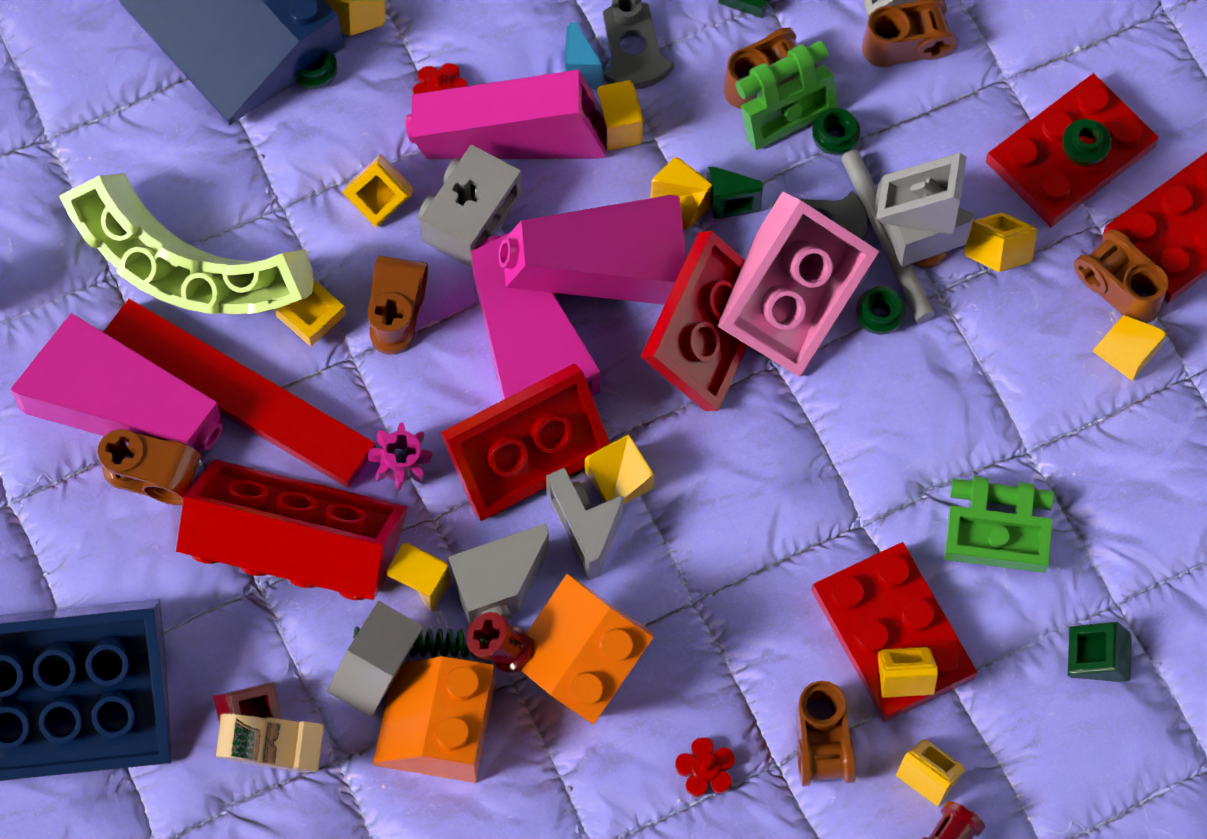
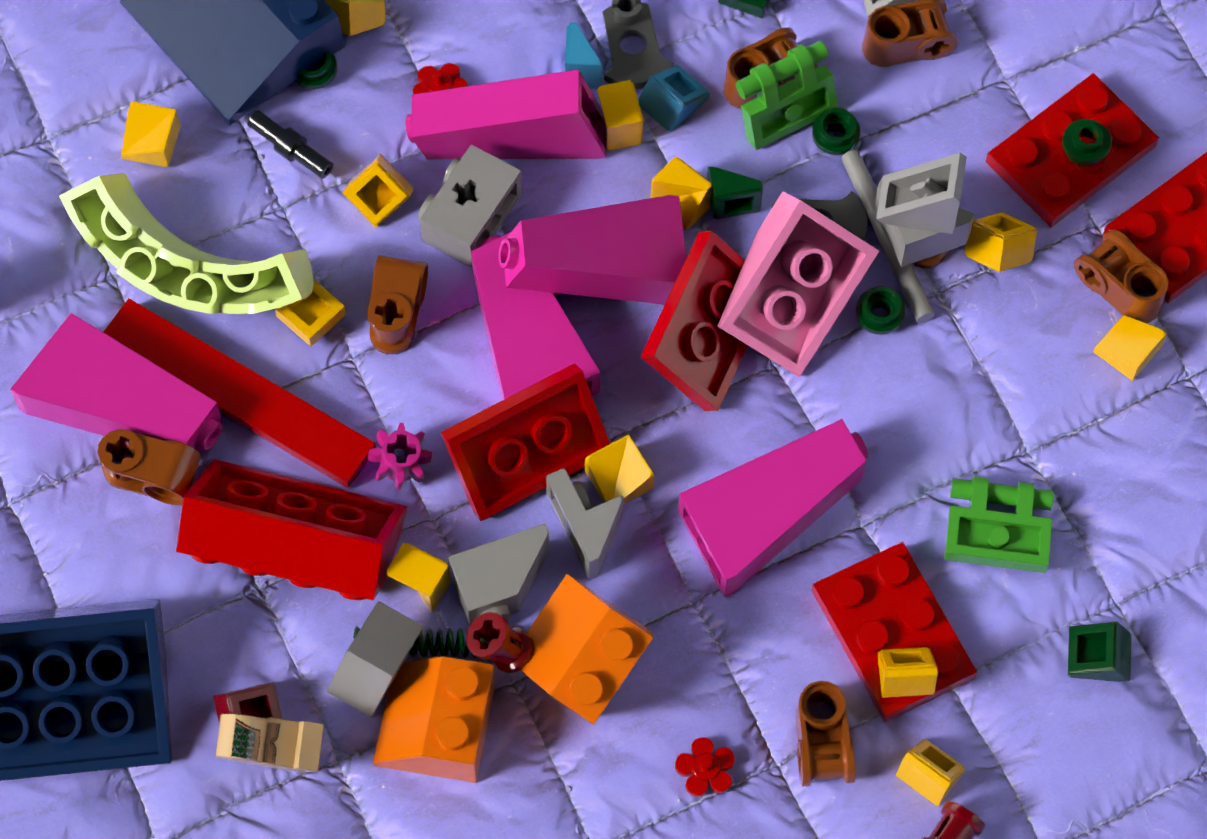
(150, 134): none -> yellow slope
(290, 144): none -> black bar
(672, 97): none -> dark azure slope
(769, 501): none -> dark pink slope

